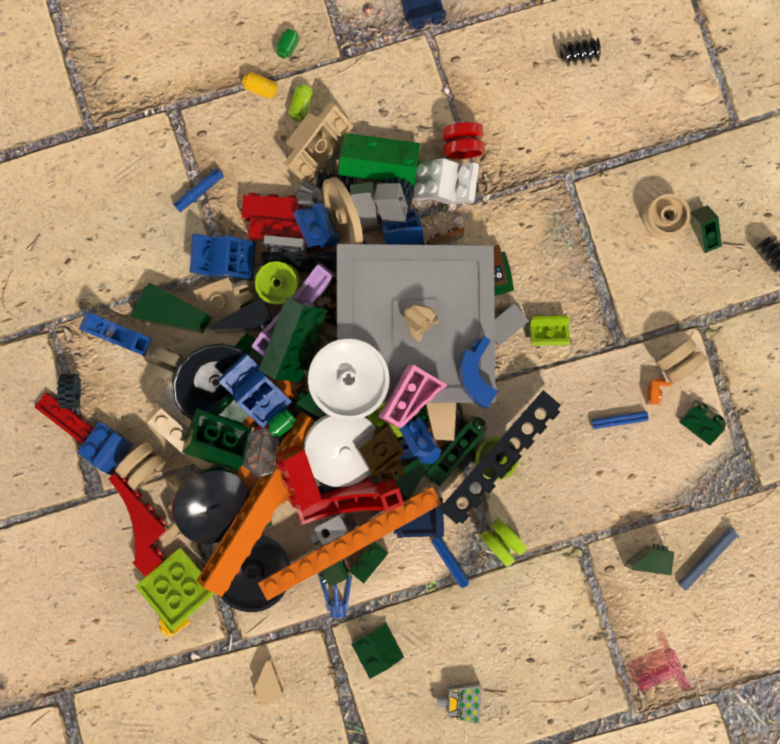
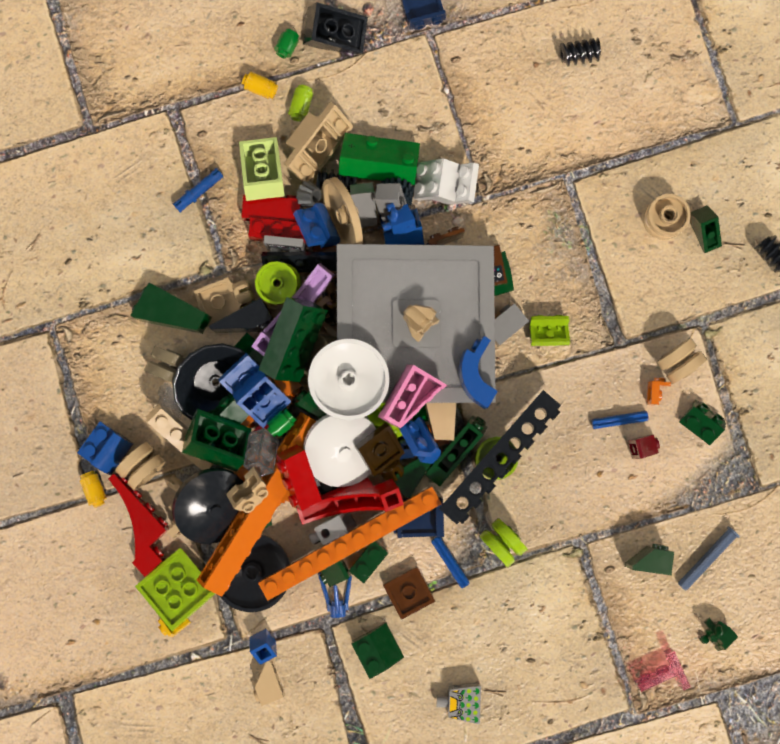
(64, 418): red tile -> none
(69, 391): black bush -> none
(93, 489): none -> yellow head
(115, 333): blue arch -> none
(222, 257): blue bracket -> none
(248, 494): none -> tan cylinder
(261, 169): none -> yellowish green brick
(263, 646): none -> blue brick
(334, 29): none -> black slope
(400, 220): none -> blue piece
(409, 593): none -> reddish brown plate
(463, 141): red wheel -> none
(644, 446): none -> dark red slope
(719, 634): none -> dark green piece

